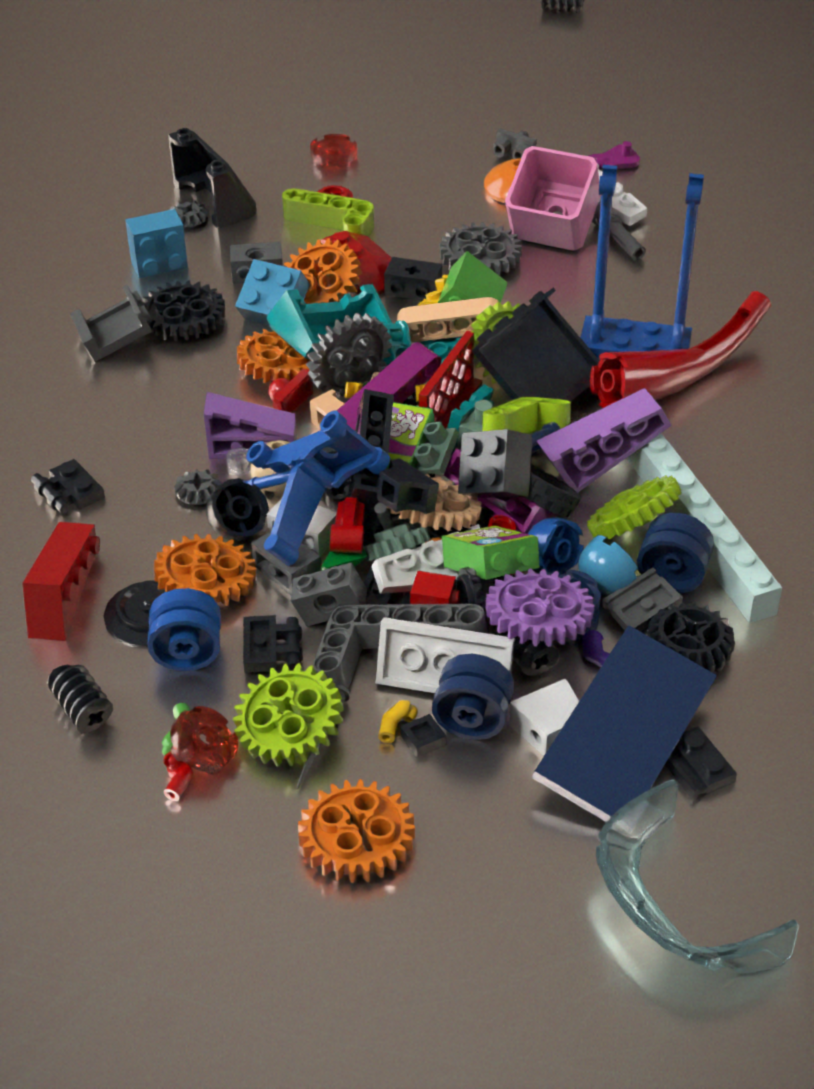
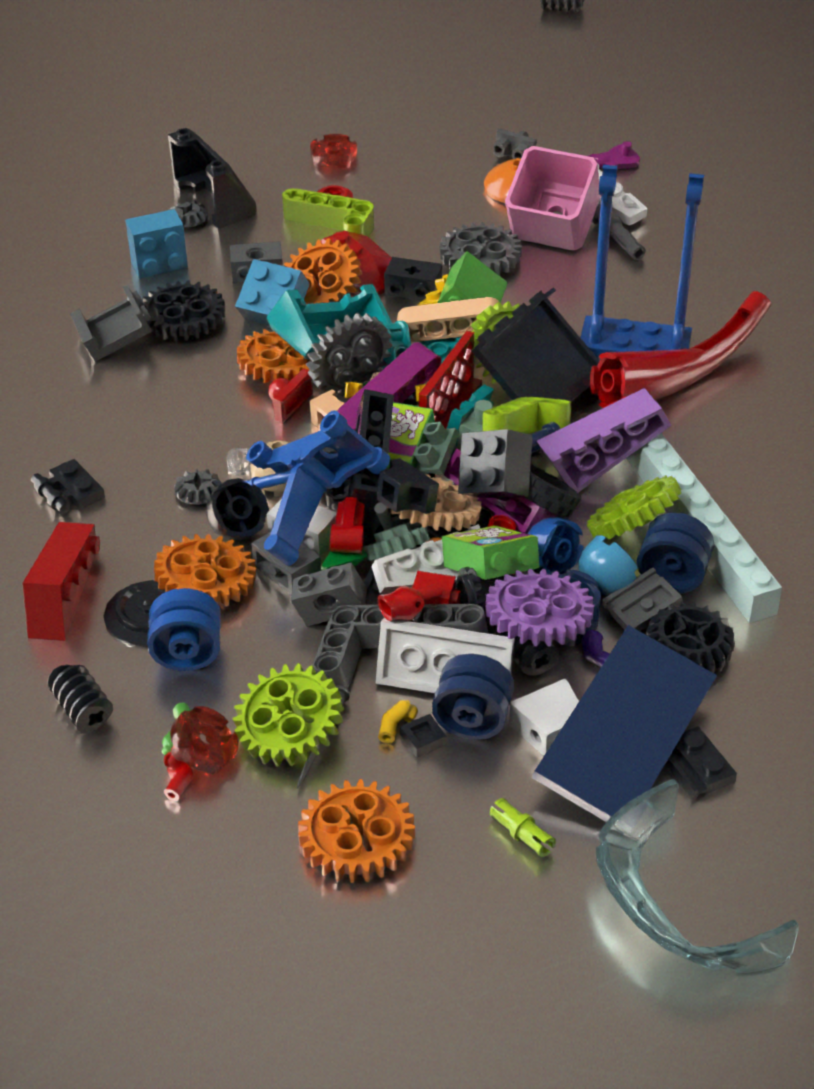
(240, 424): medium lavender wedge -> none
(261, 646): black plate -> none
(406, 601): none -> red piece
(522, 827): none -> lime pin

